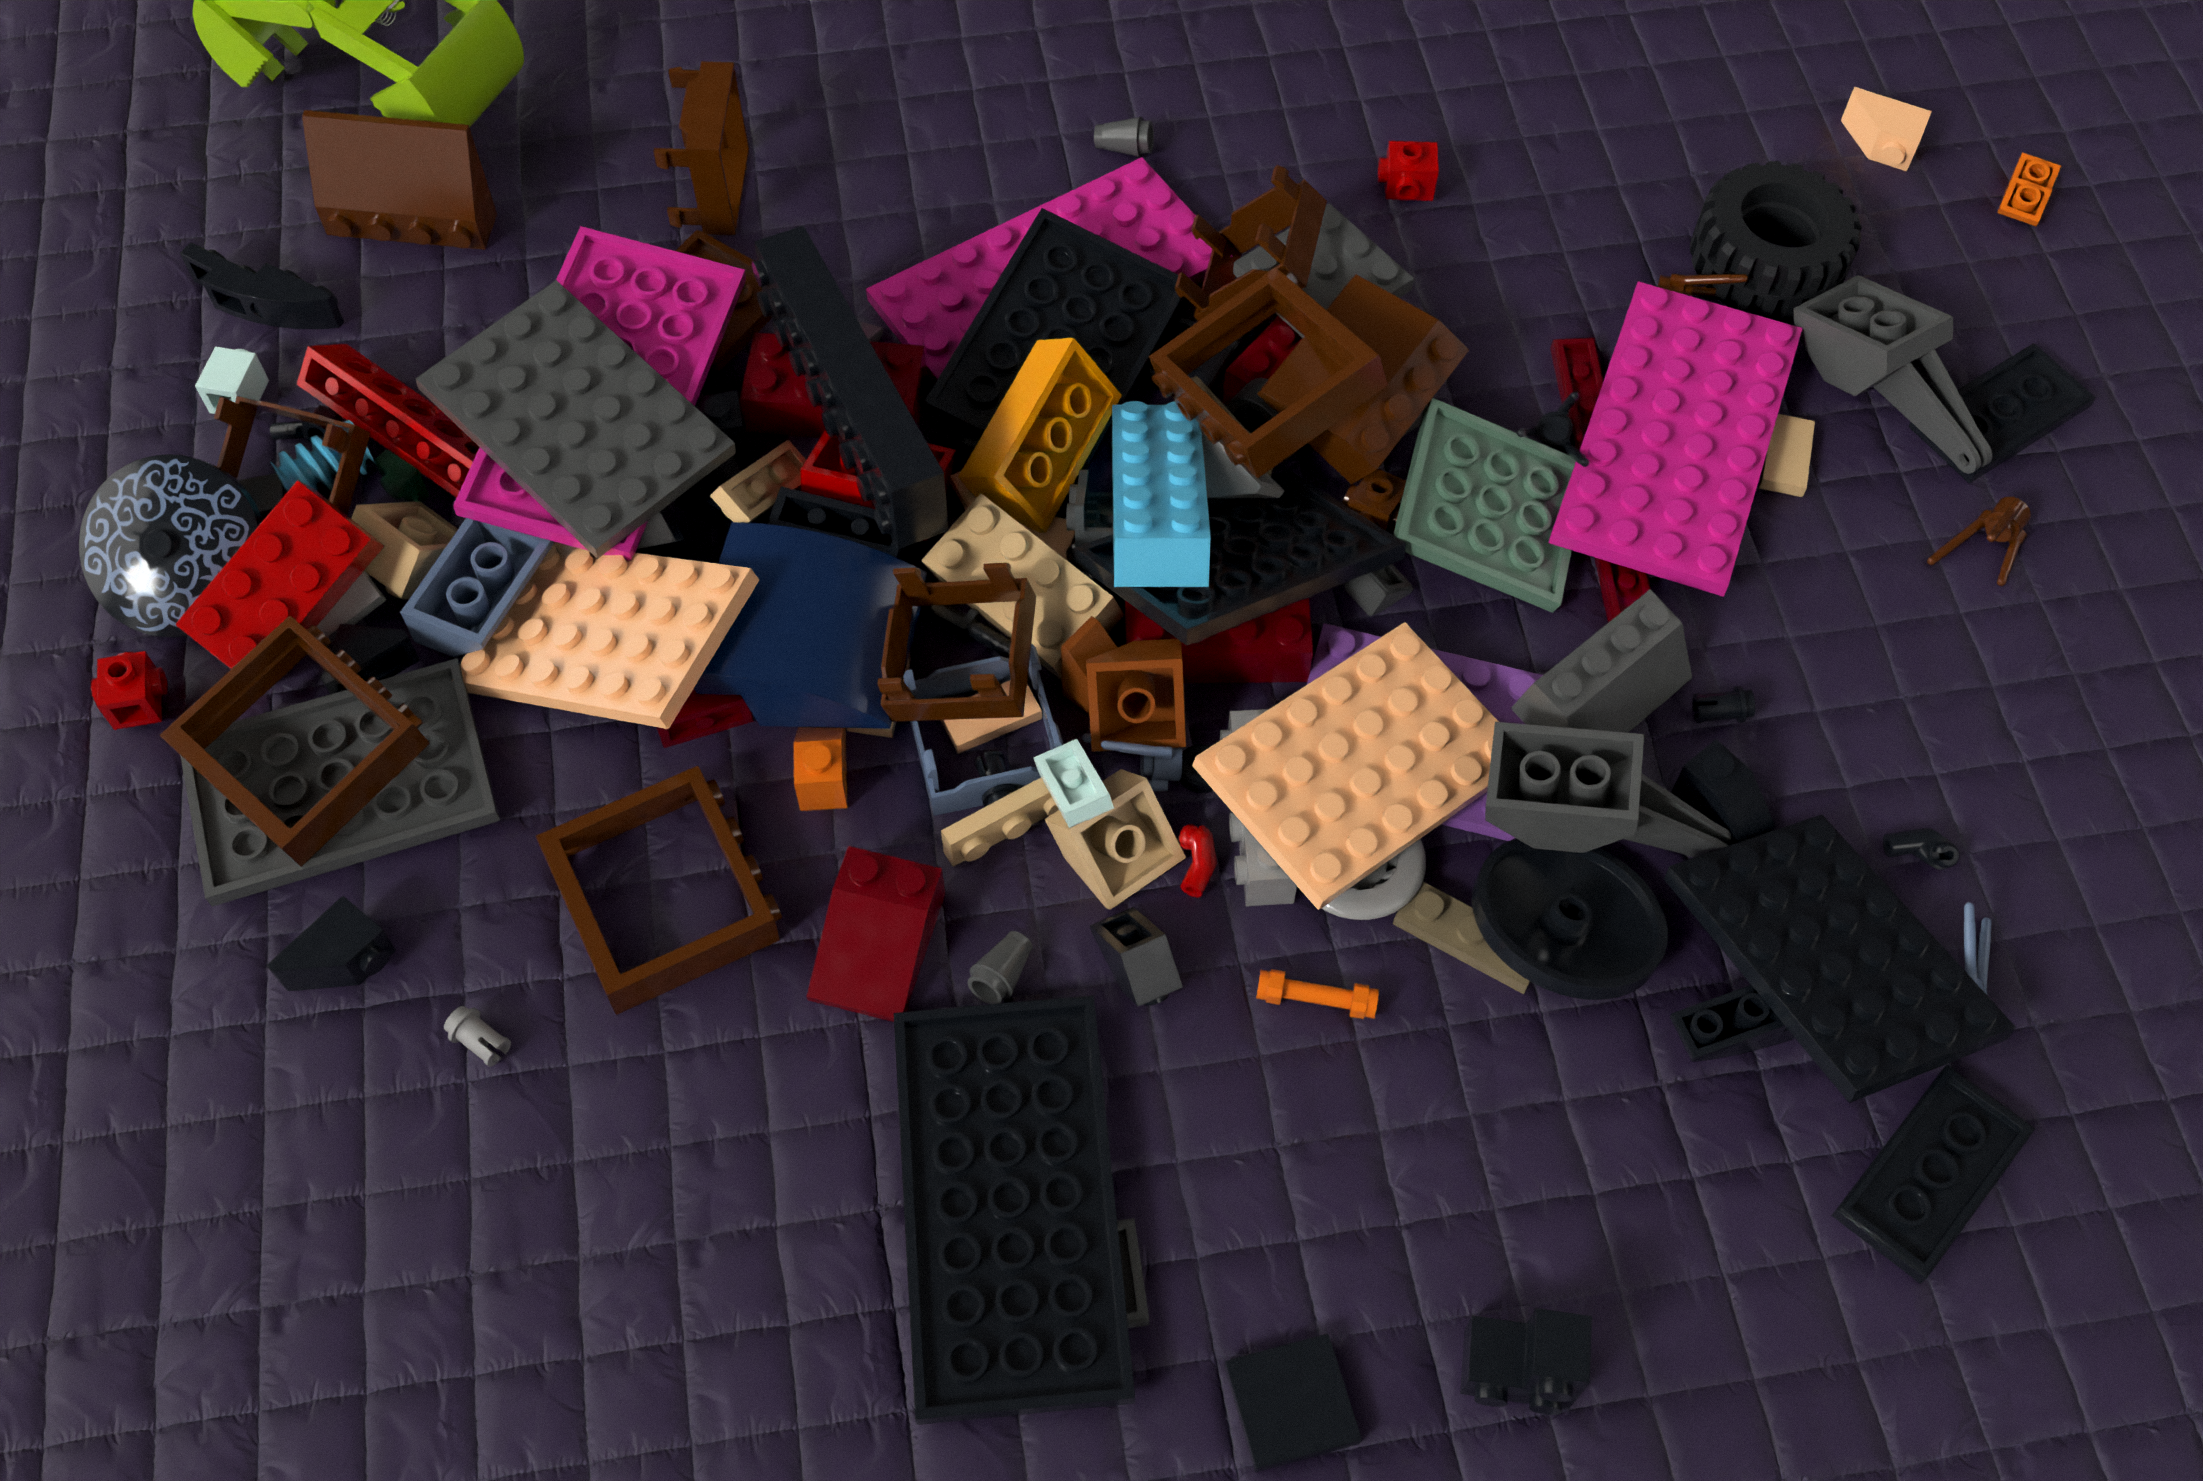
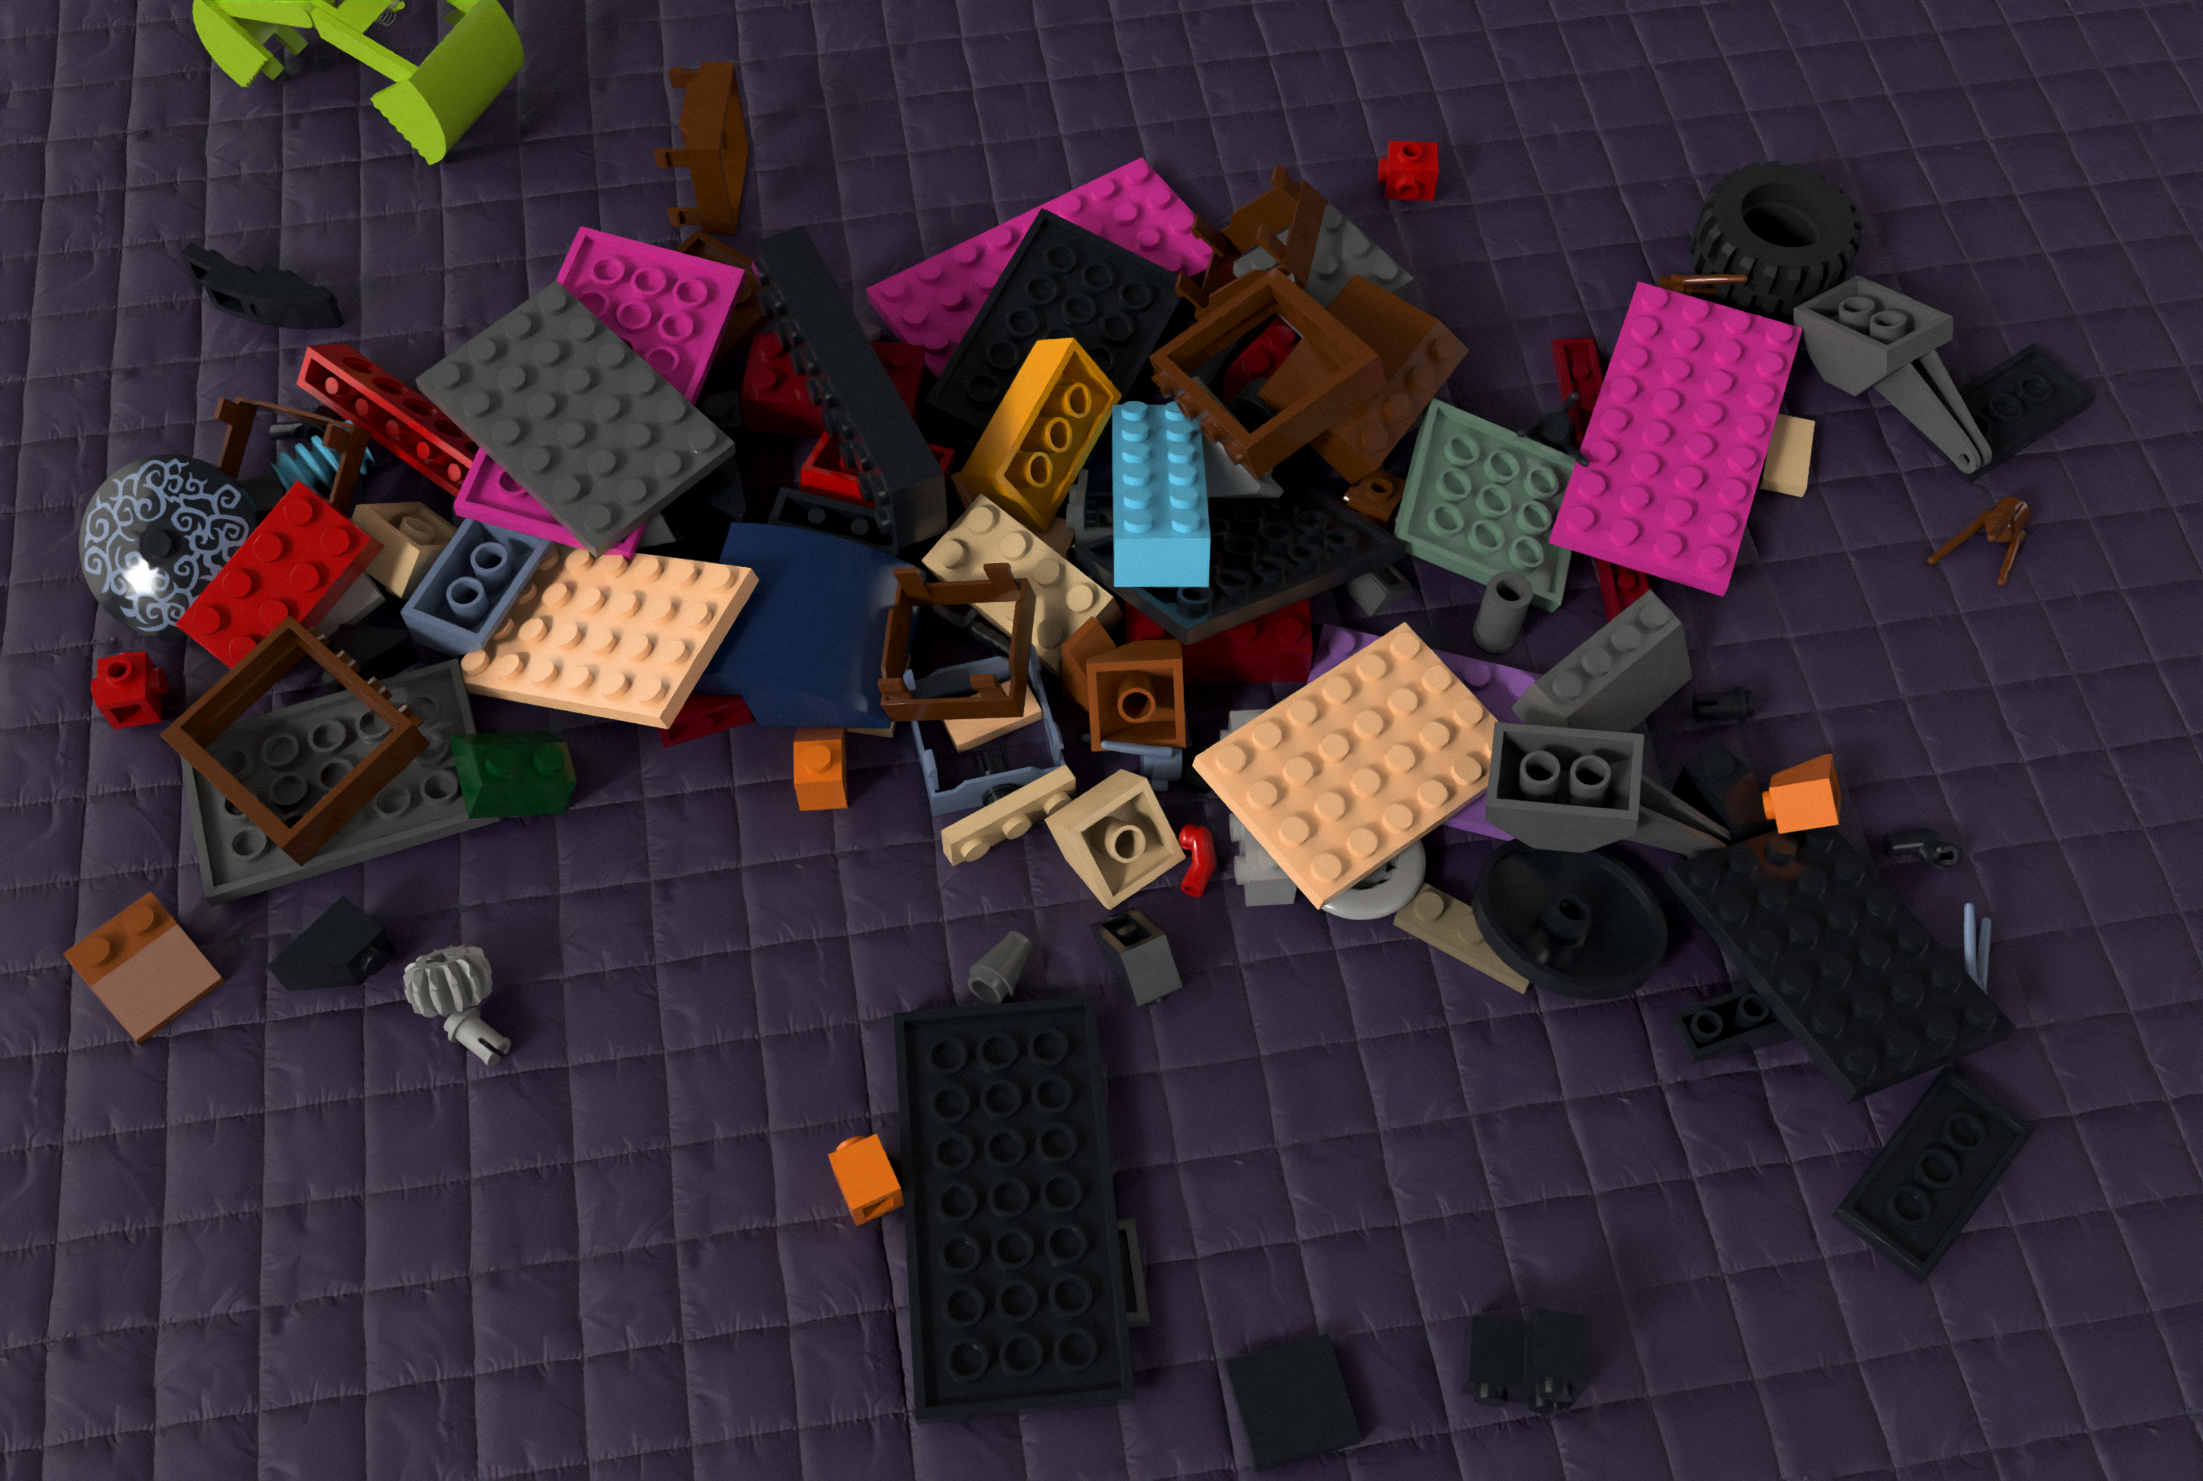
(143, 968): none -> dark orange slope
(231, 375): light aqua brick -> none
(398, 180): reddish brown slope -> none
(400, 478): clear green plate -> none
(448, 980): none -> light grey gear
(513, 773): none -> dark green slope
(694, 958): reddish brown window -> none
(757, 486): tan plate -> none
(866, 1178): none -> orange brick
(876, 933): dark red slope -> none
(1073, 783): light aqua plate -> none
(1125, 136): dark grey cone -> none
(1360, 1001): orange bar -> none
(1502, 612): none -> dark grey piece
(1804, 796): none -> orange slope
(1885, 127): light nougat slope -> none
(2029, 189): orange slope -> none

